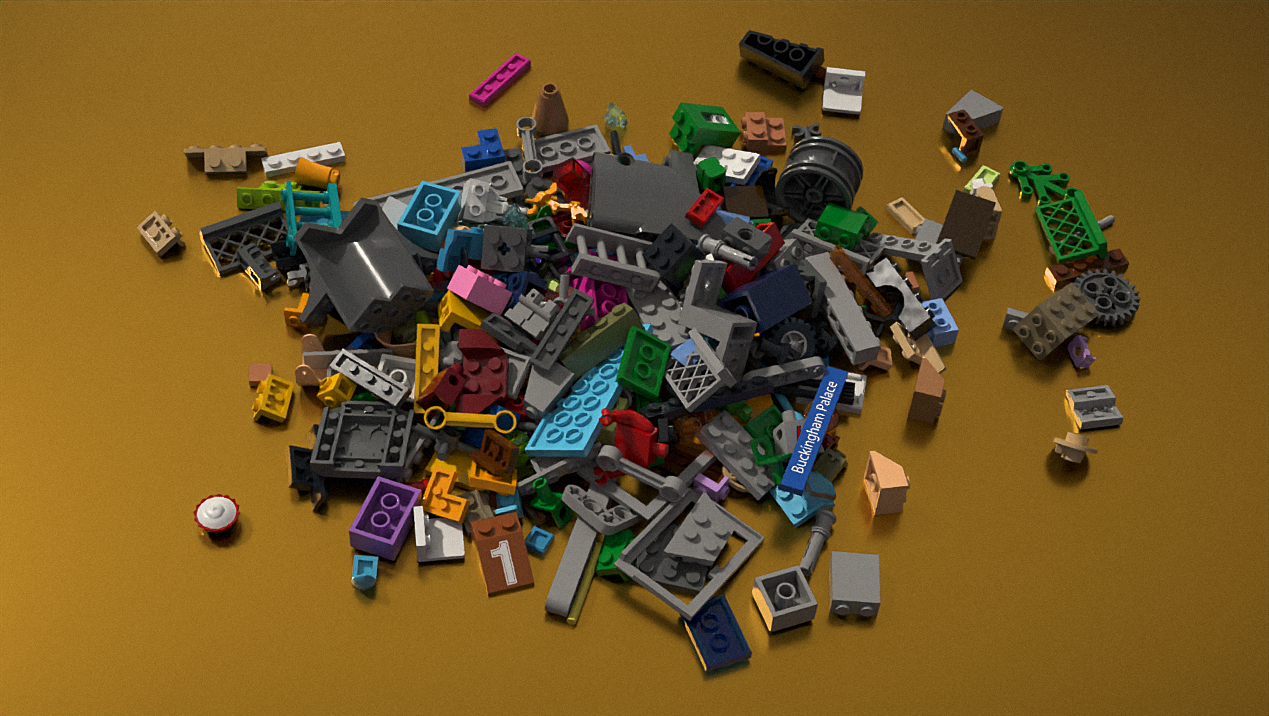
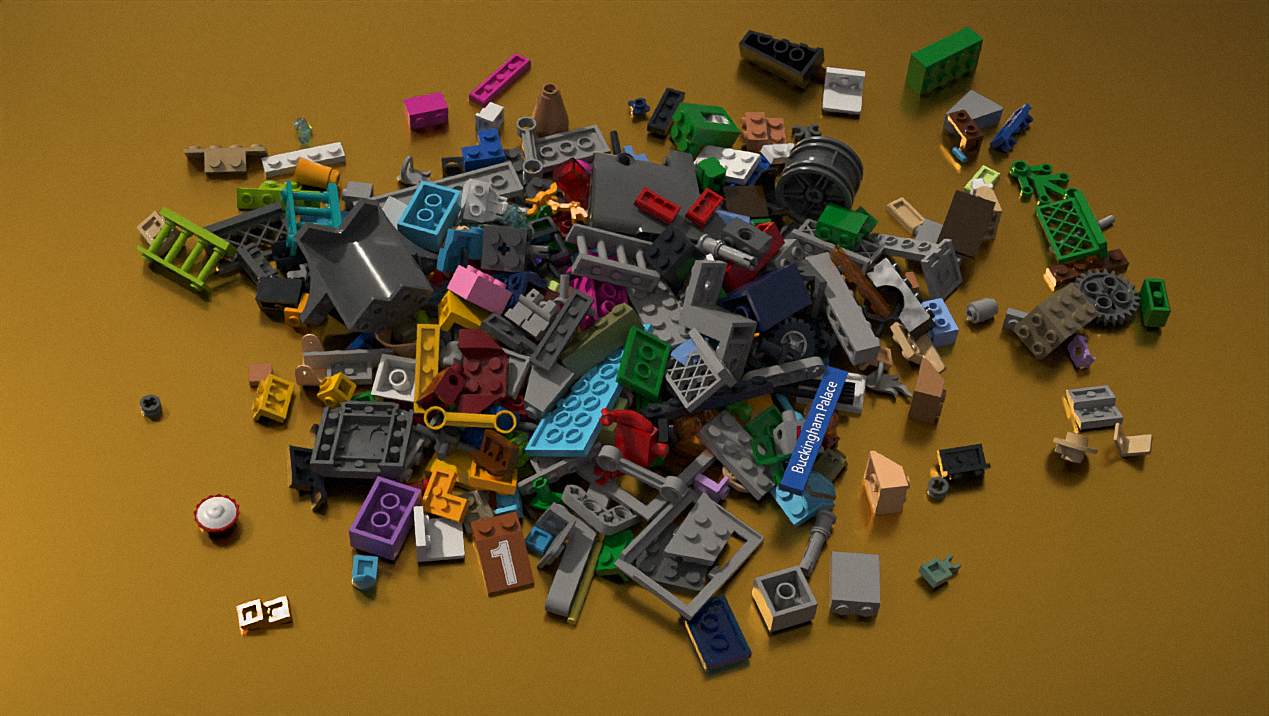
(152, 411): none -> dark grey bush
(188, 229): none -> lime fence
(260, 614): none -> slope
(279, 293): none -> black brick
(305, 128): none -> clear light blue arm
(355, 191): none -> light grey brick
(371, 379): plate -> none
(412, 176): none -> light grey piece
(426, 110): none -> dark pink brick
(451, 169): none -> black bracket
(489, 117): none -> white brick
(559, 523): none -> light grey bracket
(614, 117): clear light blue tile -> none
(639, 107): none -> dark blue plate
(657, 206): none -> red plate
(662, 116): none -> black plate
(777, 152): none -> white plate
(886, 383): none -> light grey piece
(938, 572): none -> sand green plate
(941, 482): none -> dark grey bush
(944, 60): none -> green brick
(961, 461): none -> black bracket
(981, 310): none -> light grey brick
(1018, 120): none -> blue plate
(1132, 444): none -> tan bracket
(1154, 302): none -> green brick

